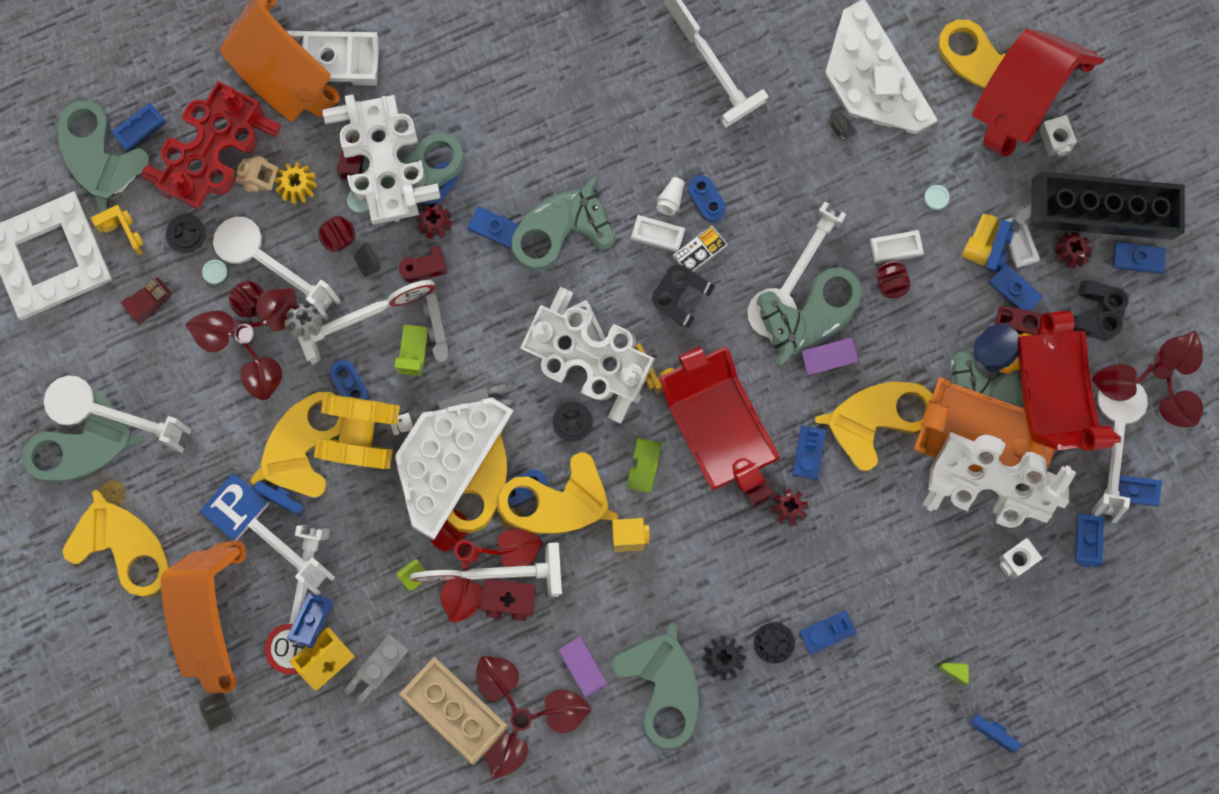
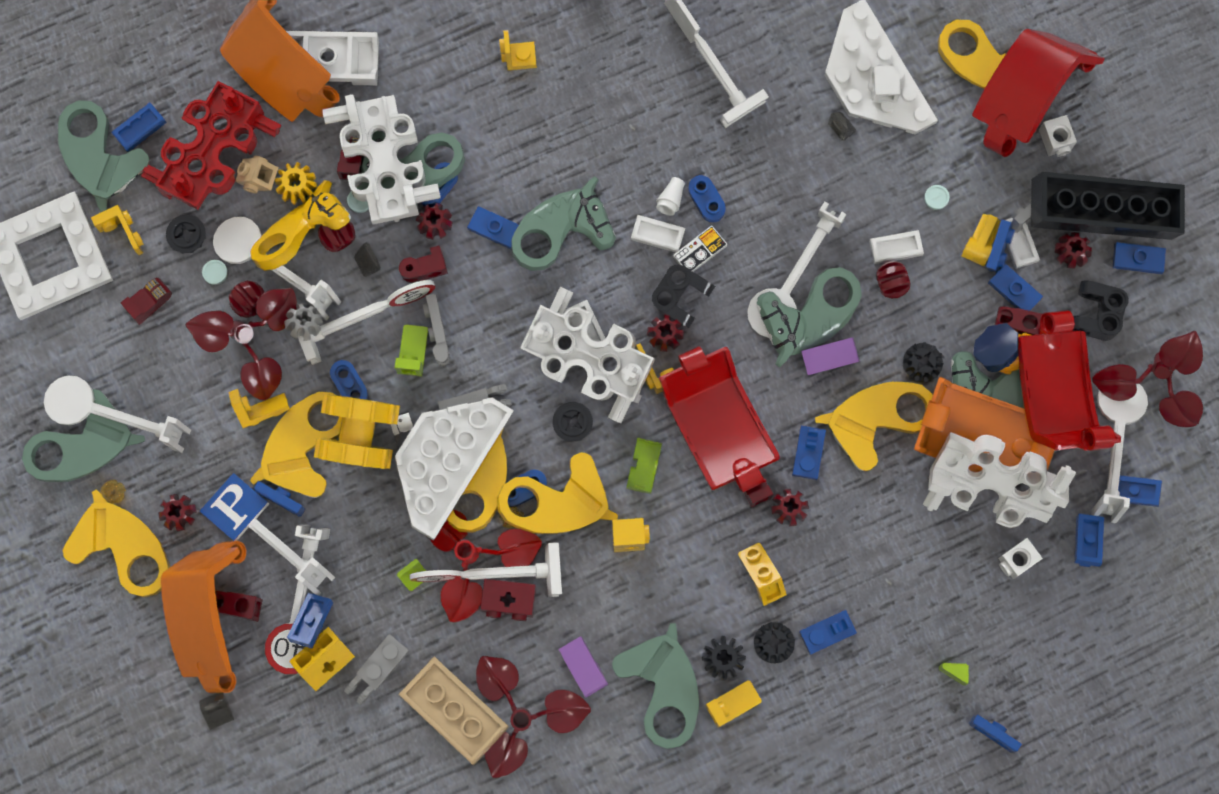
(169, 512): none -> dark red piece
(239, 605): none -> dark red leg
(253, 415): none -> yellow bracket
(292, 228): none -> yellow animal
(517, 54): none -> yellow bracket
(662, 326): none -> dark red piece
(733, 703): none -> yellow bracket
(763, 573): none -> yellow bracket
(925, 373): none -> black gear

